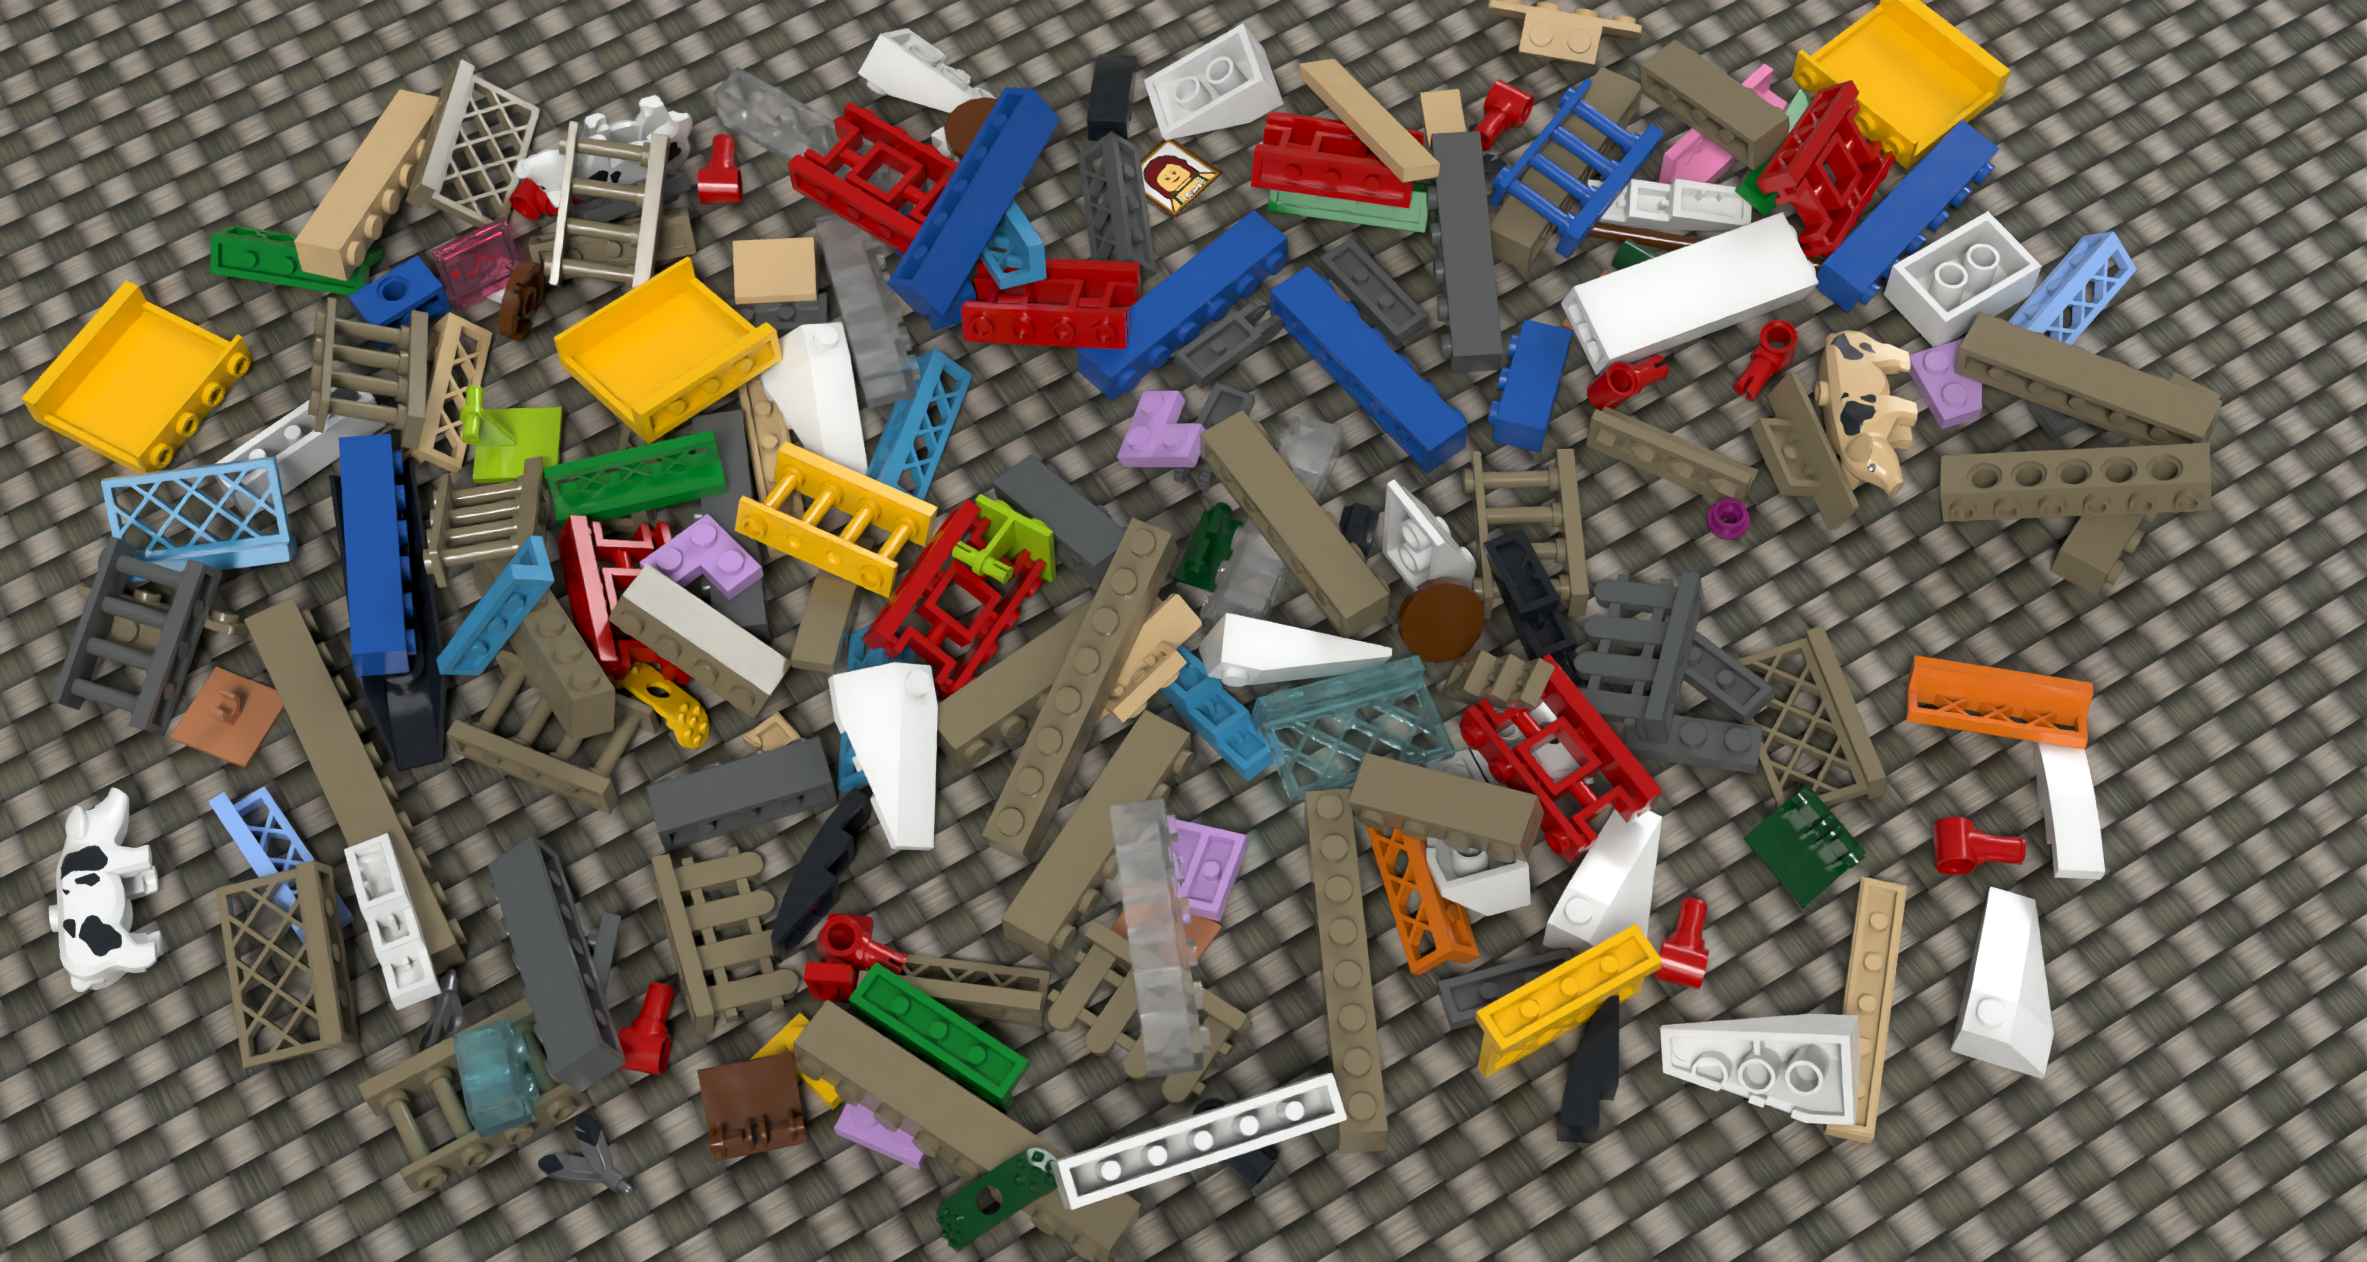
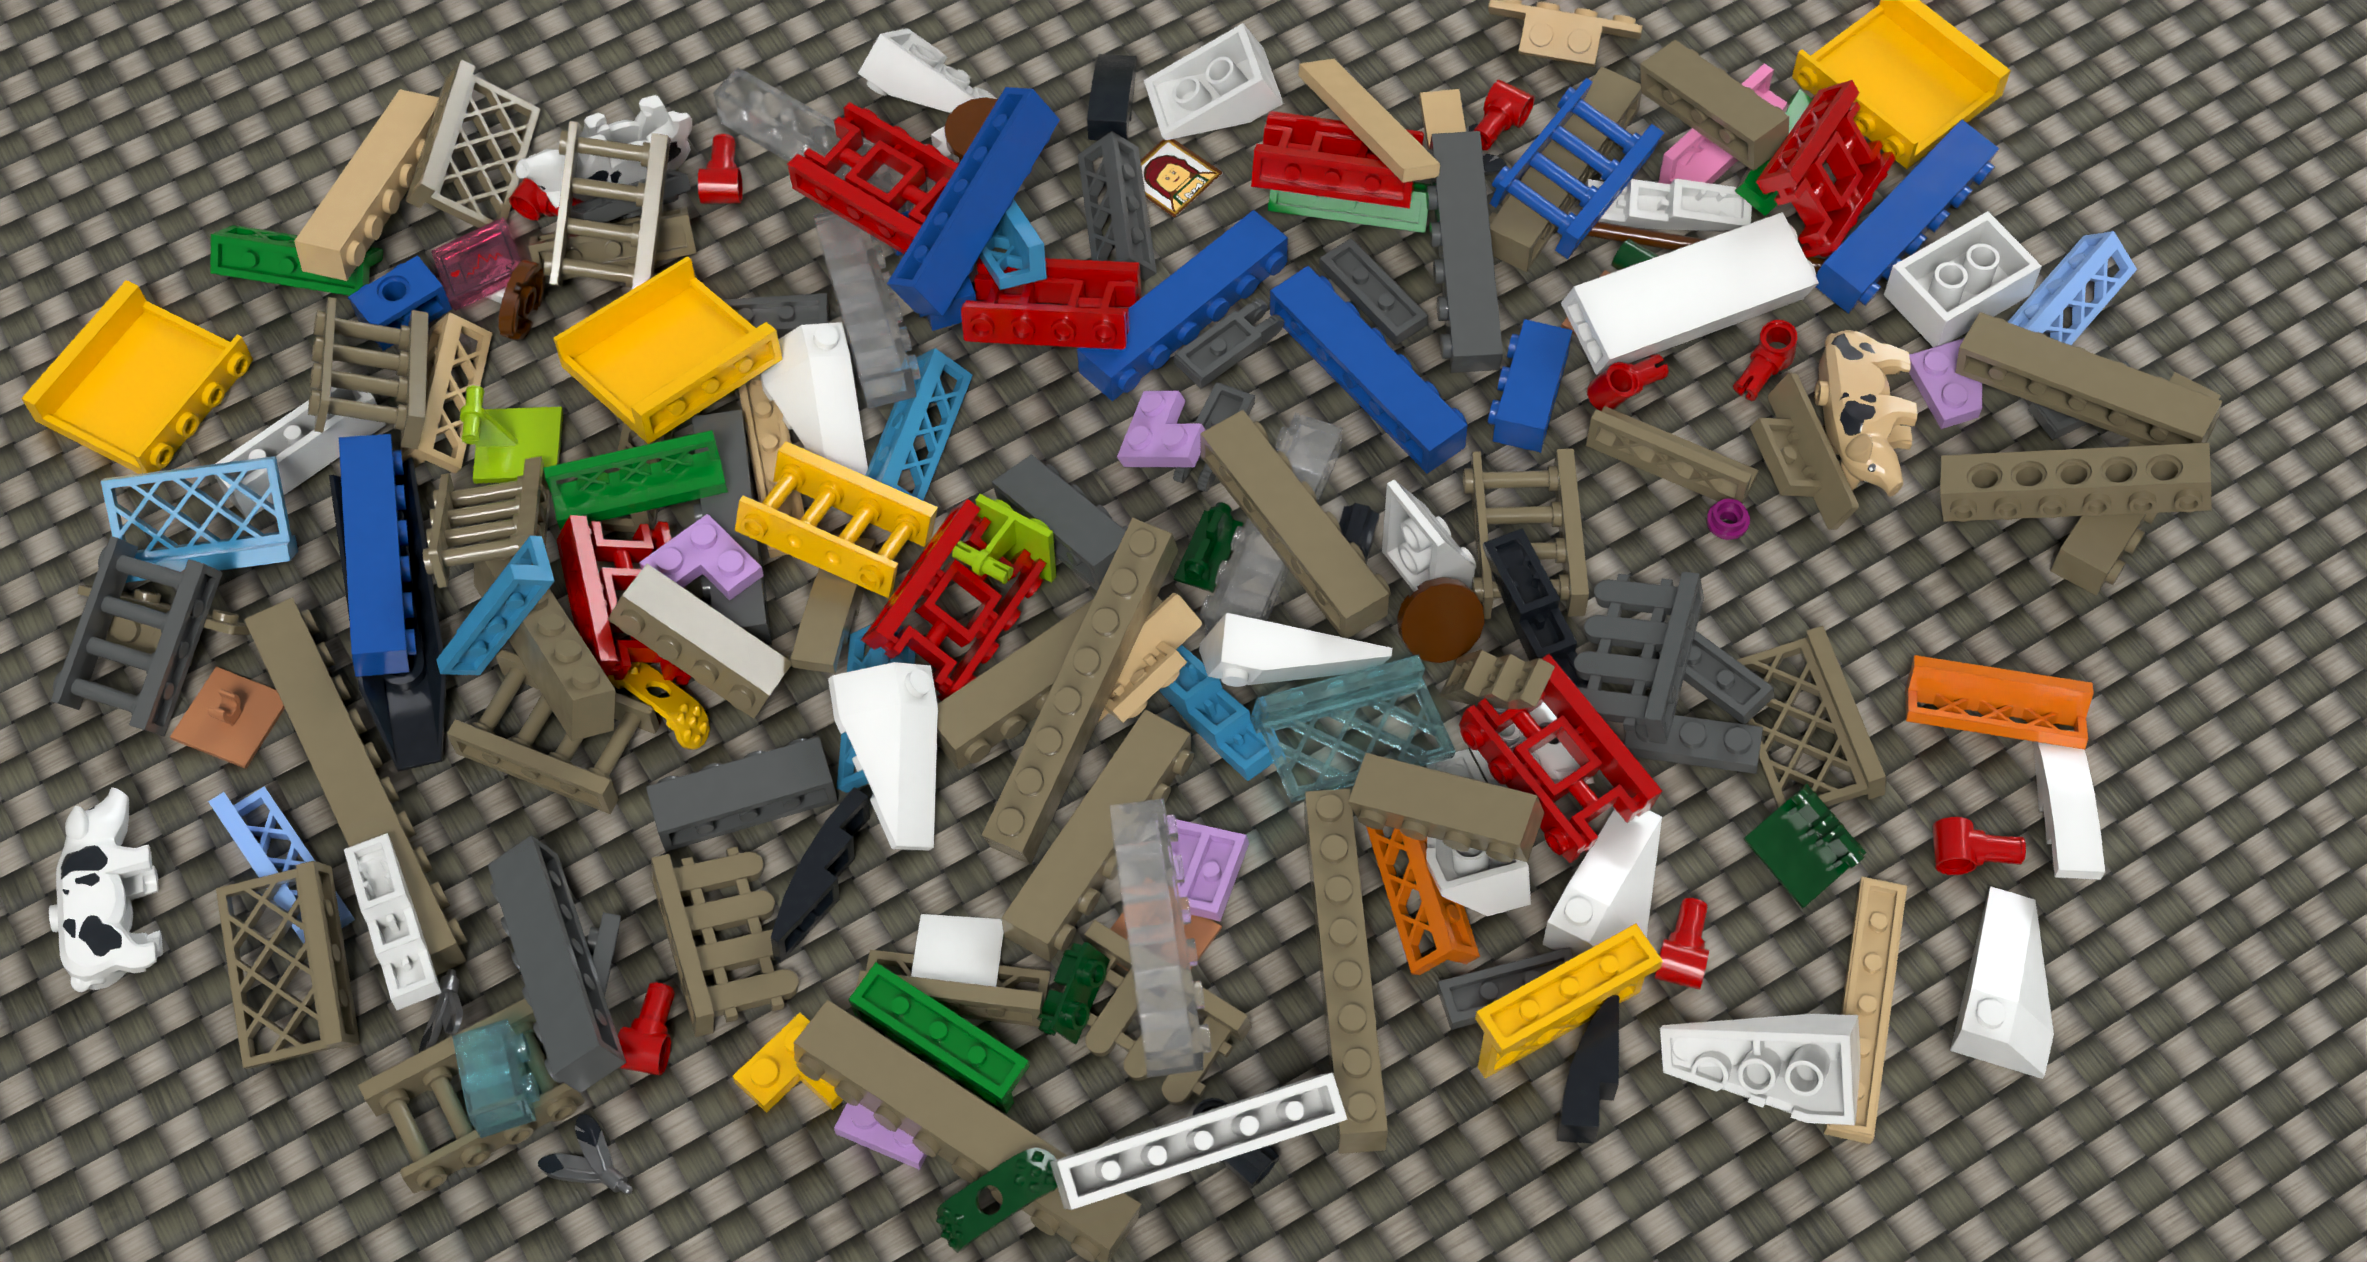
(752, 1106): reddish brown hinge -> none
(770, 734): tan tile -> none
(776, 270): tan slope -> none
(833, 977): red bracket -> none
(861, 948): red pin -> none
(958, 949): none -> white sticker
(1082, 973): none -> dark green hinge

